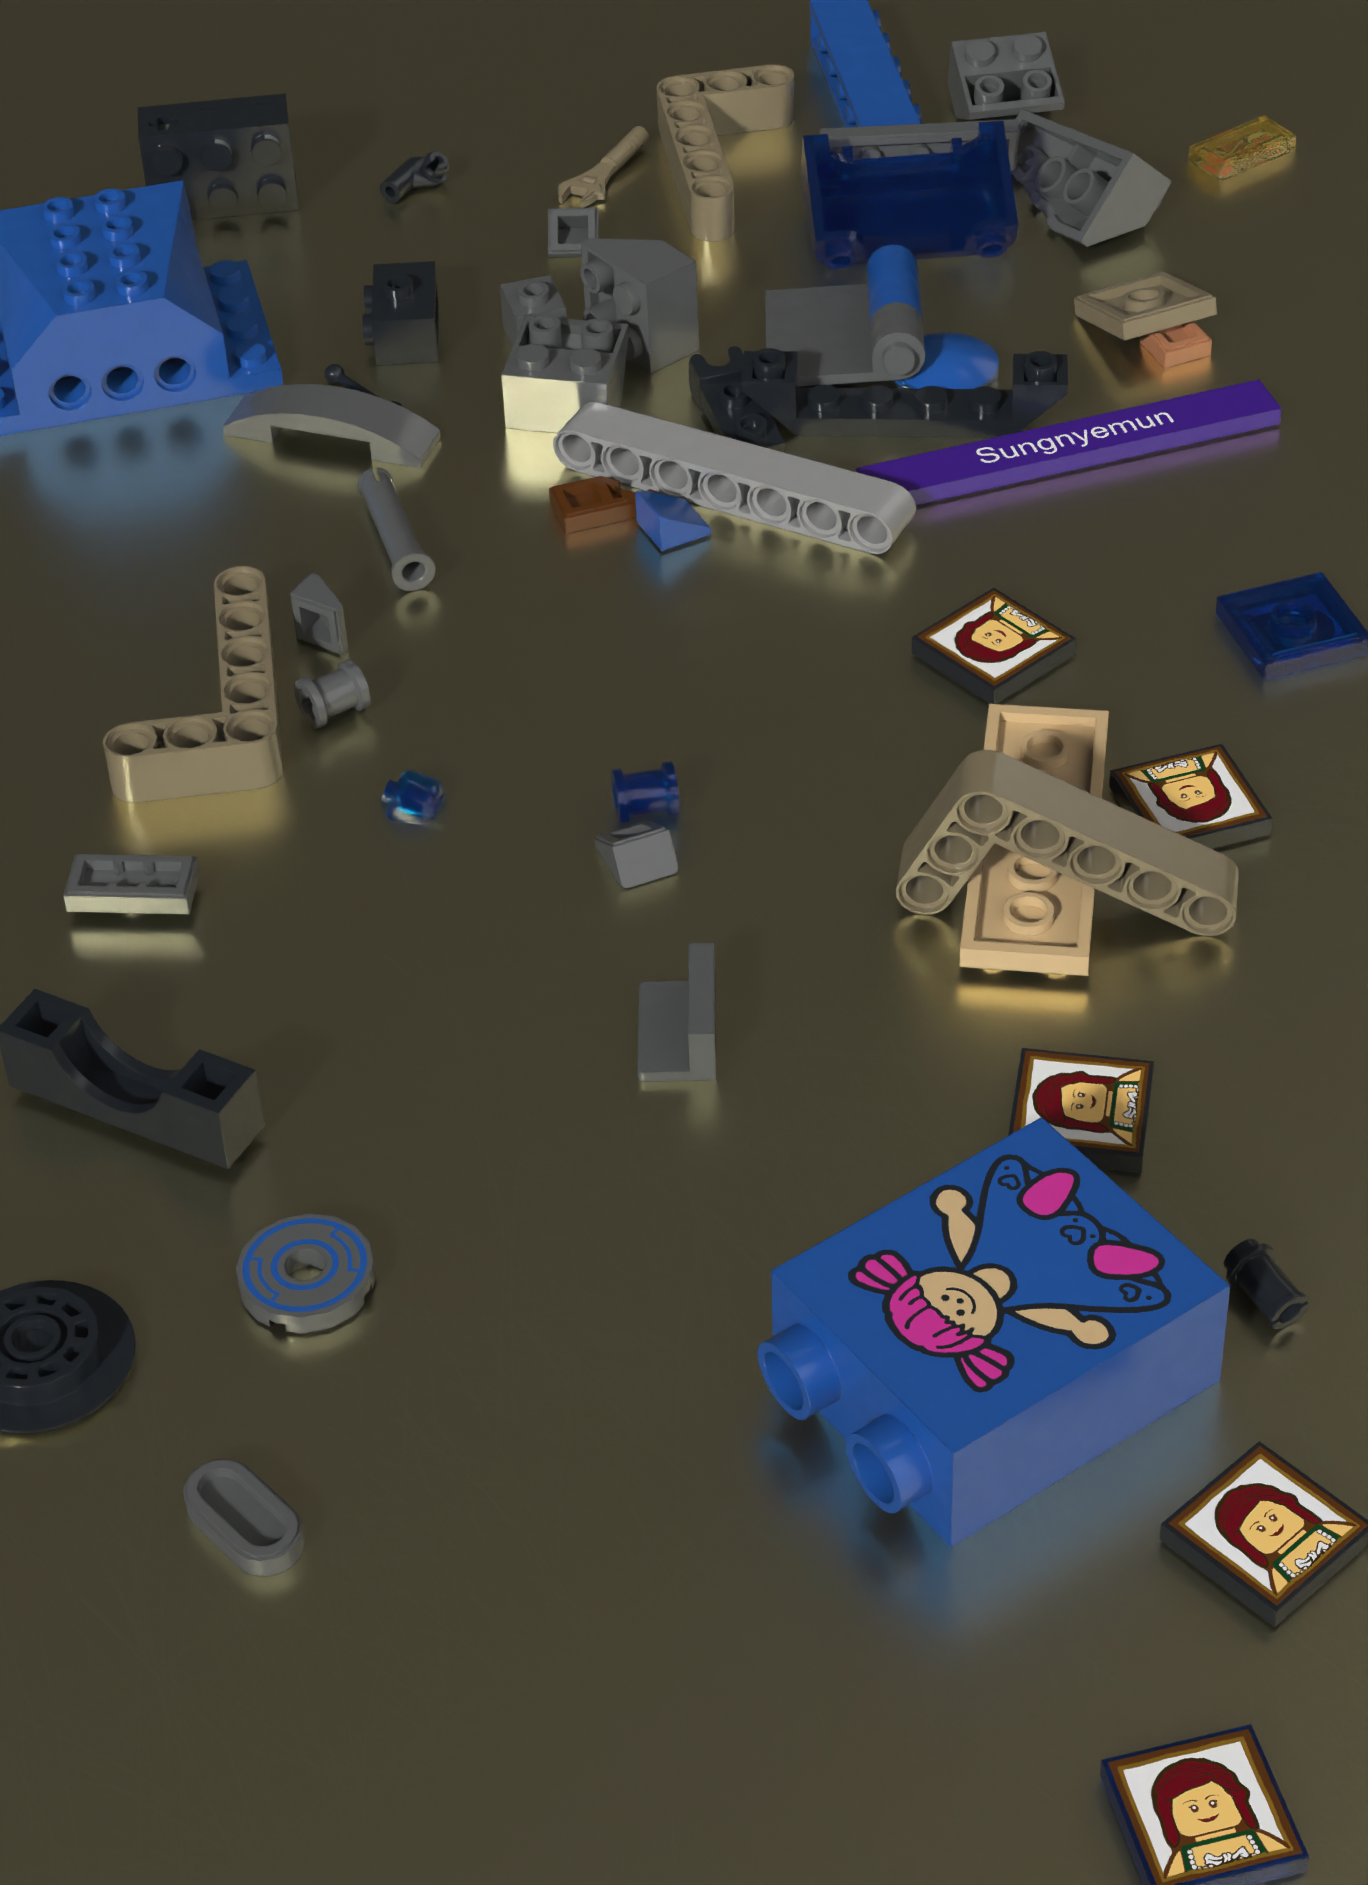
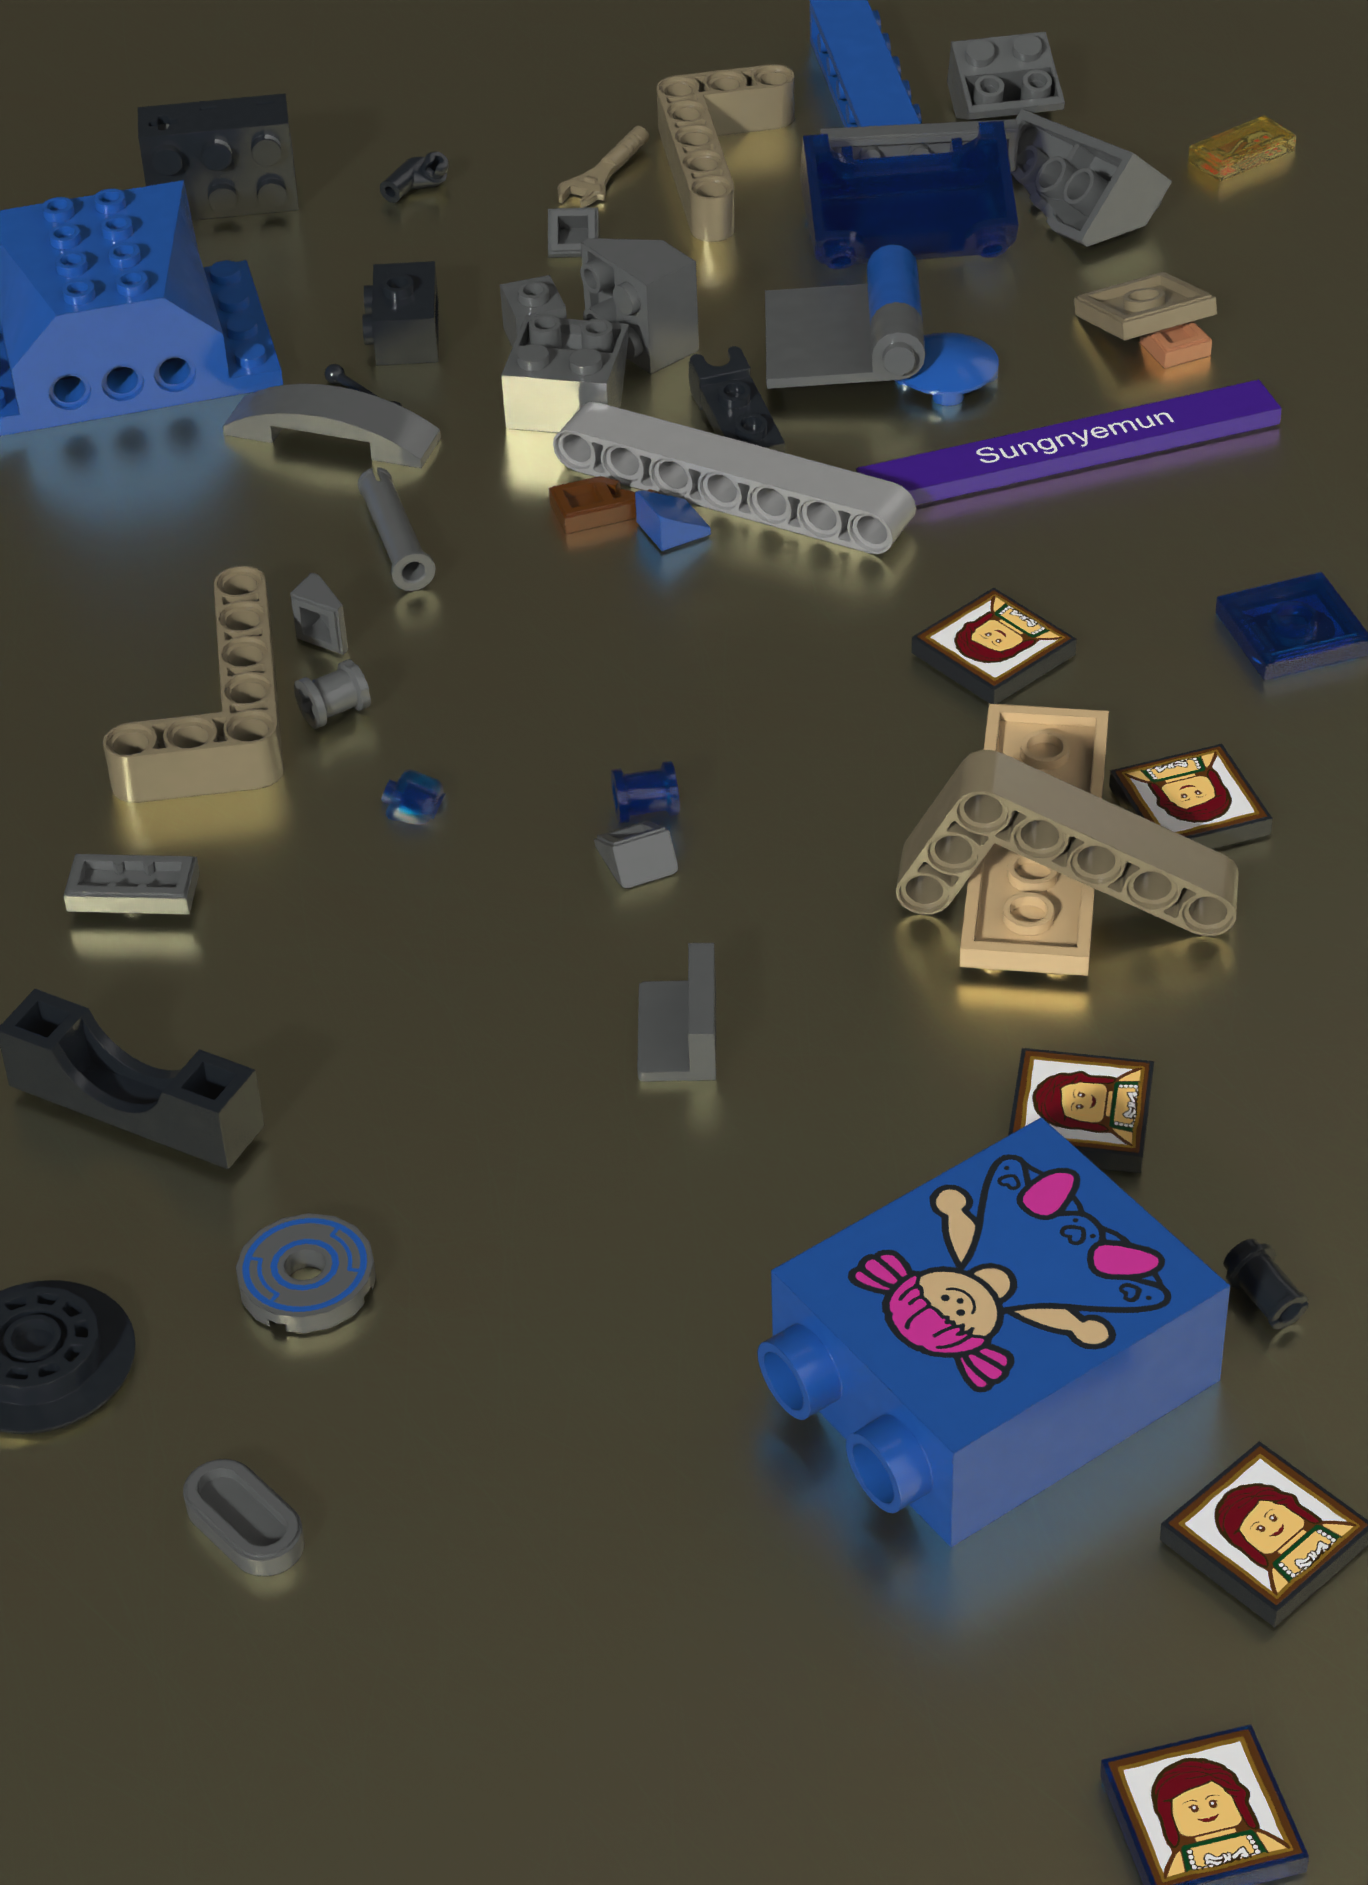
(881, 411): black slope -> none

